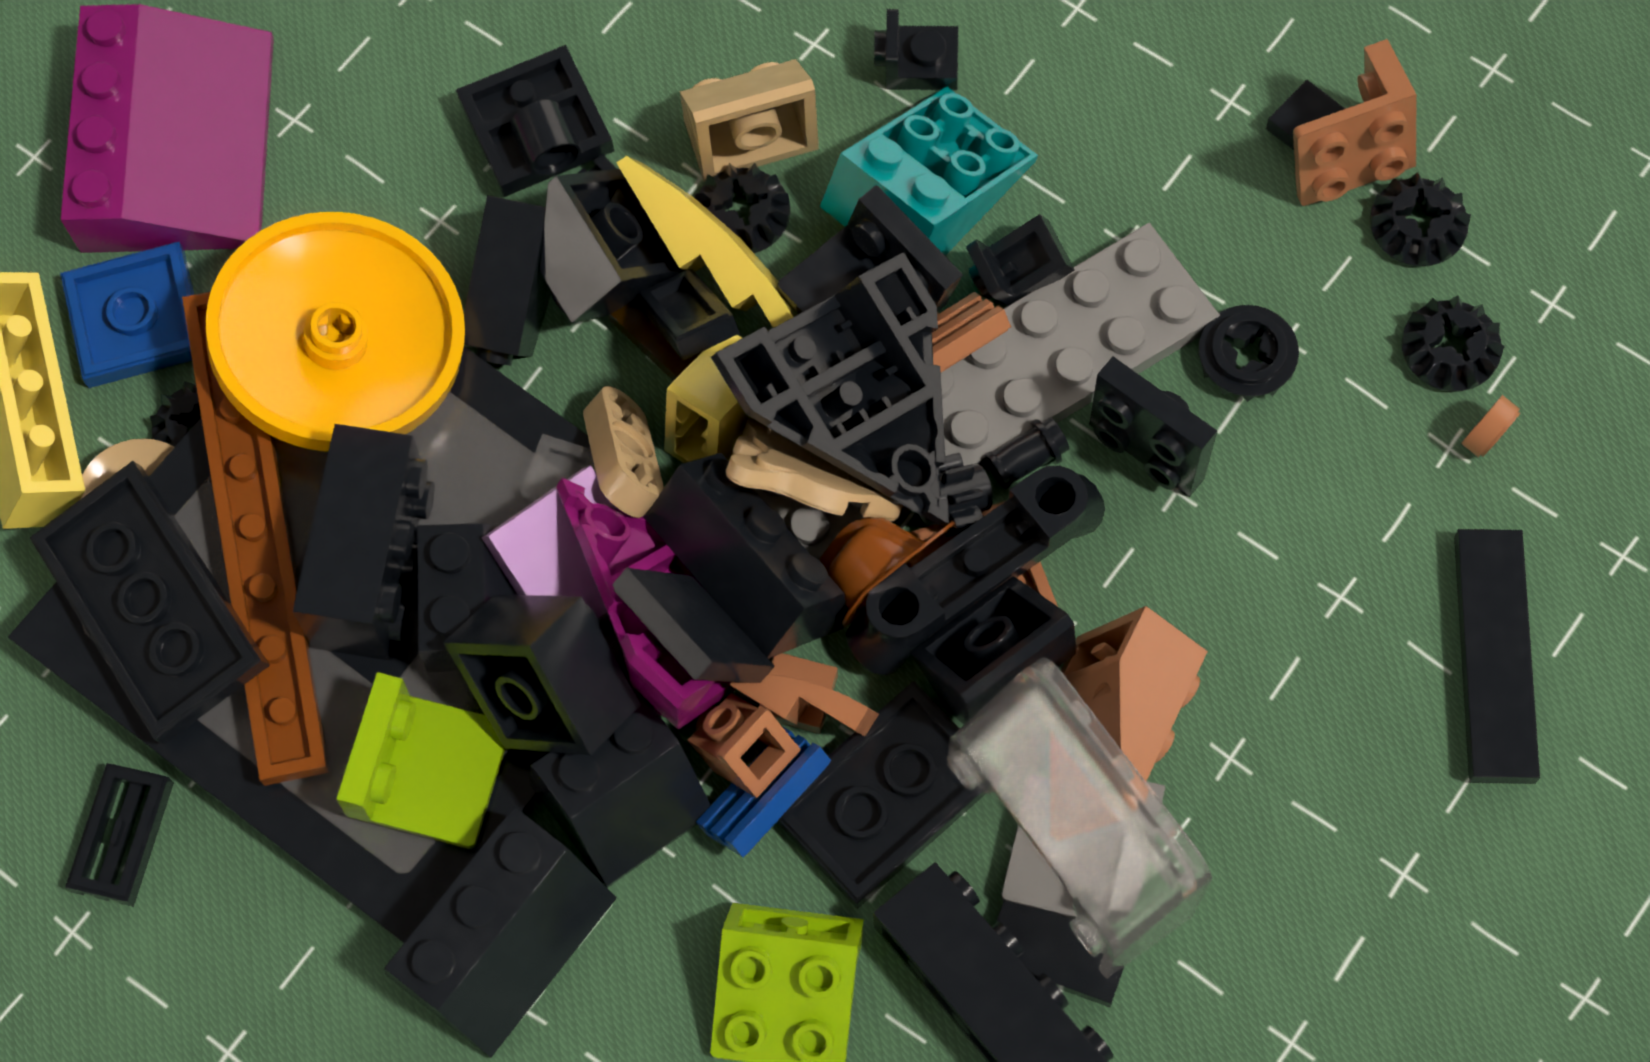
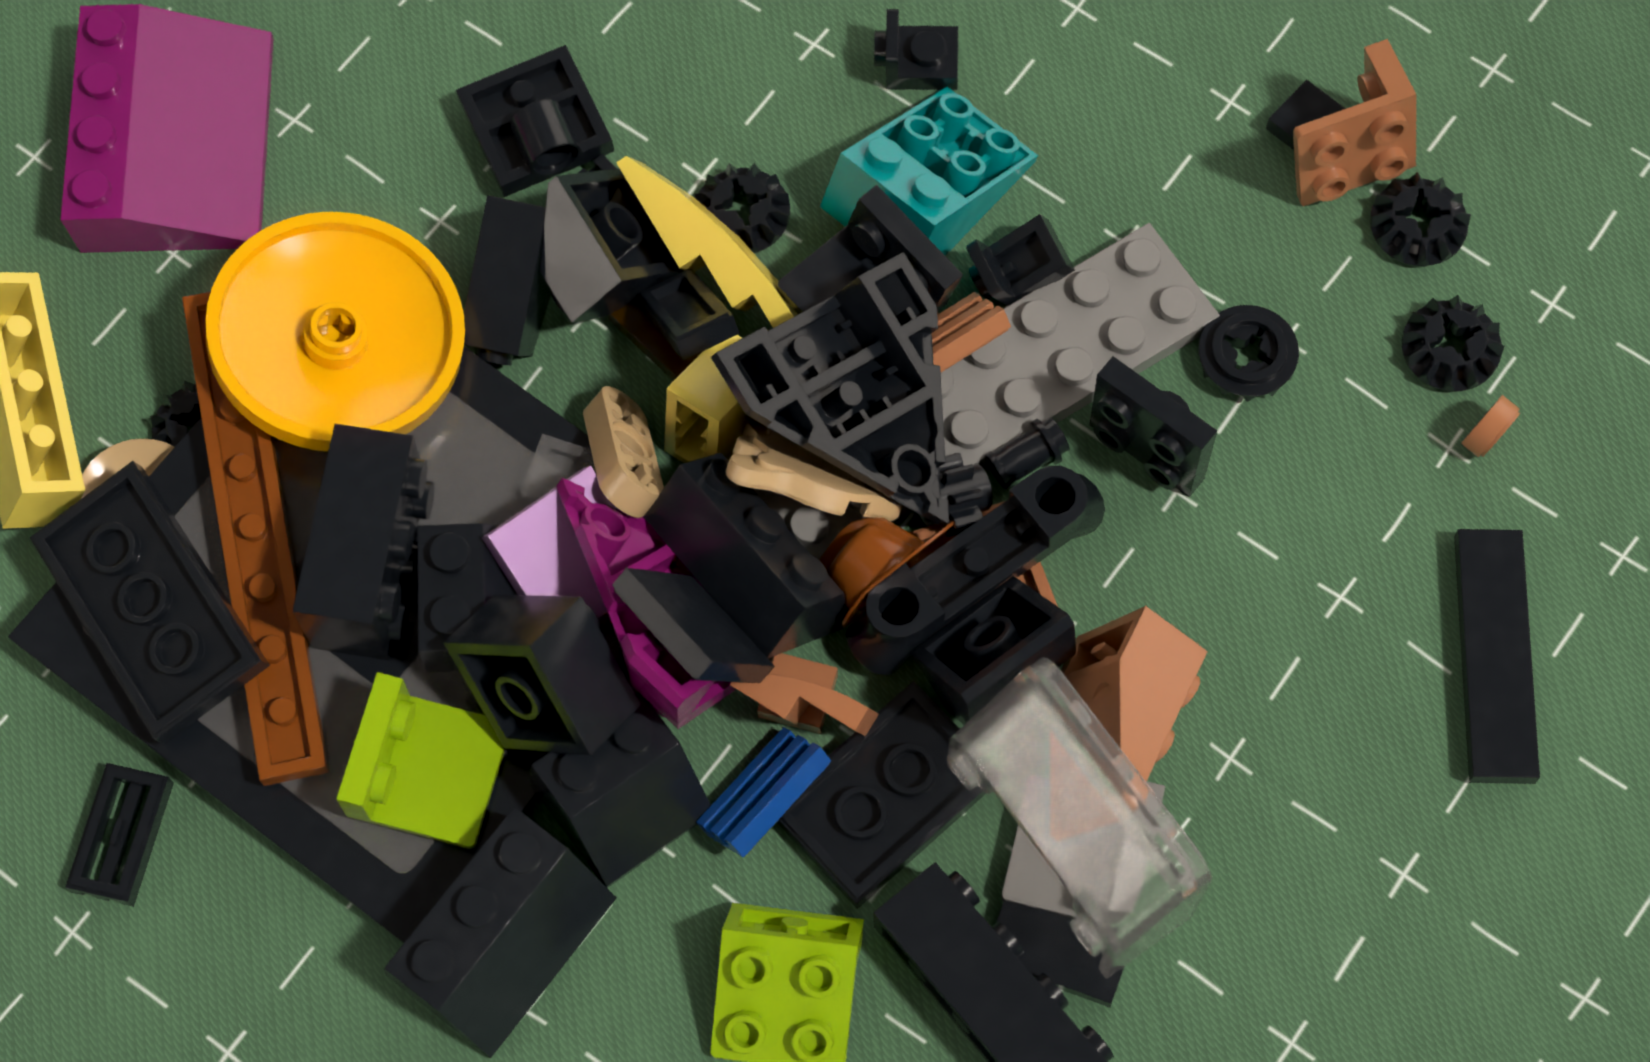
(129, 314): blue tile -> none
(730, 730): nougat brick -> none
(751, 117): tan slope -> none

